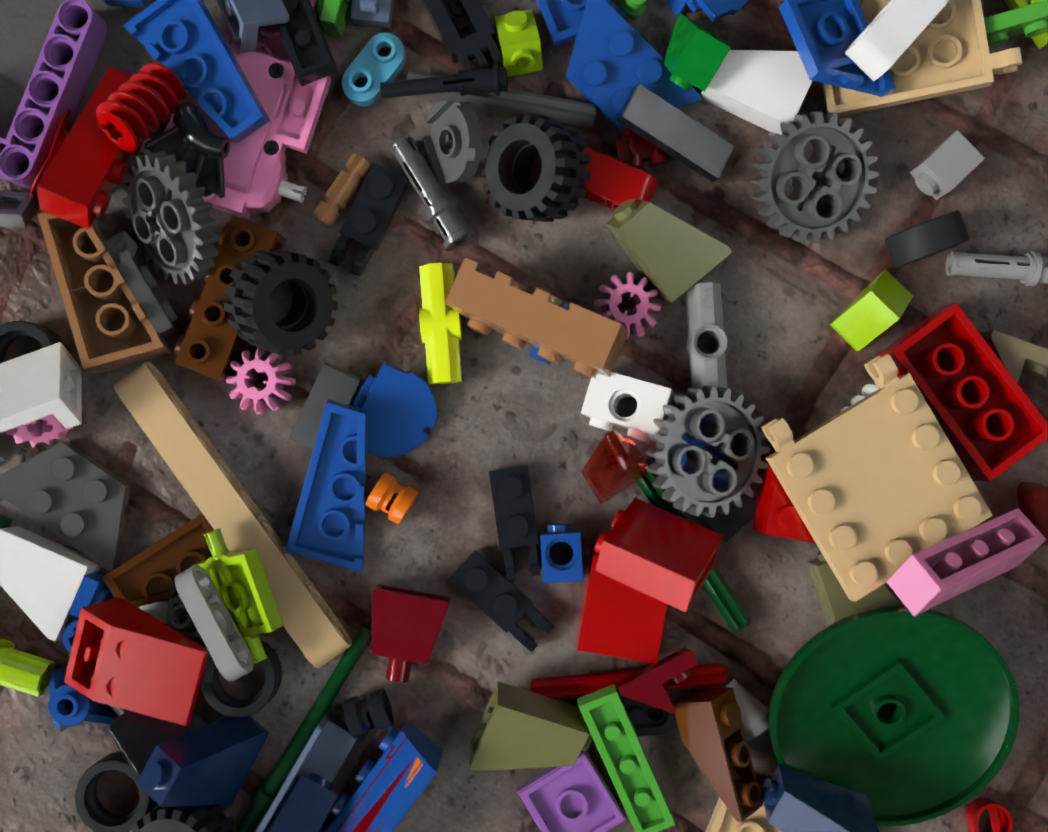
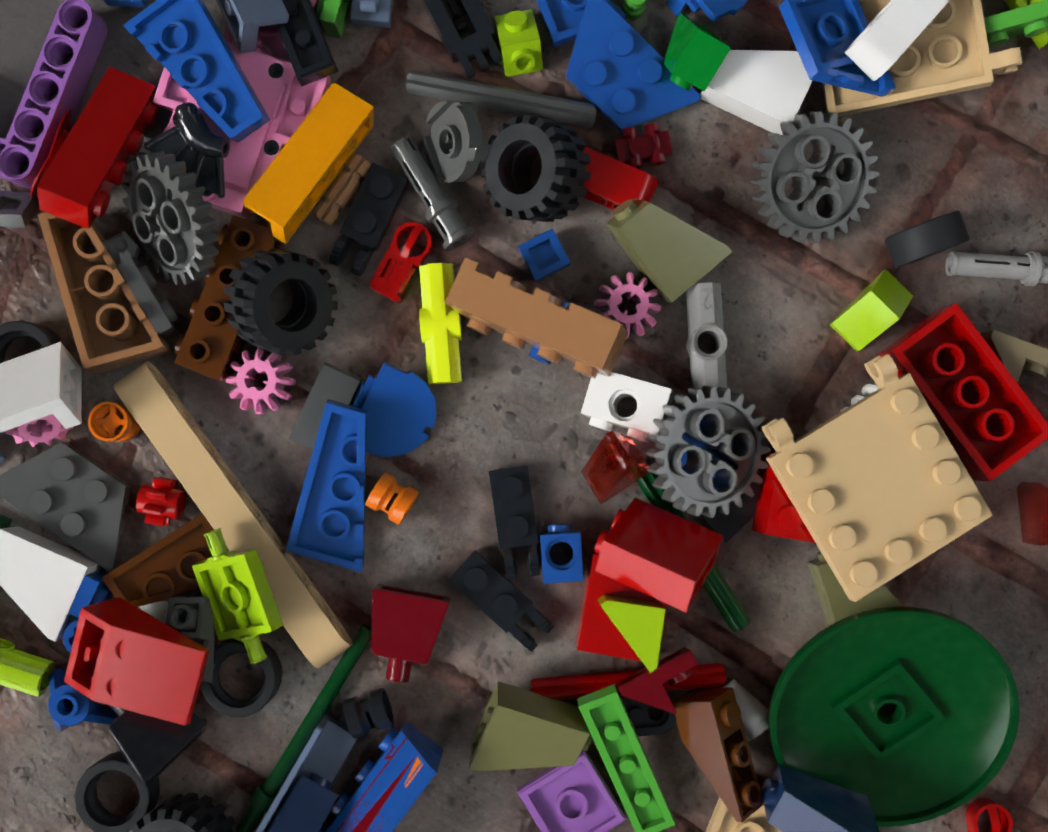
(105, 421): none -> orange wheel
(140, 106): red piece -> none
(161, 501): none -> red gear
(204, 763): dark blue slope -> none
(214, 623): light grey beam -> none
(310, 161): none -> light orange panel
(374, 68): medium azure plate -> none
(396, 266): none -> red piece
(468, 81): black pin -> none
(544, 255): none -> blue plate
(639, 624): none -> lime slope
(675, 133): black tile -> none
(946, 165): light grey brick -> none
(965, 561): bright pink brick -> none

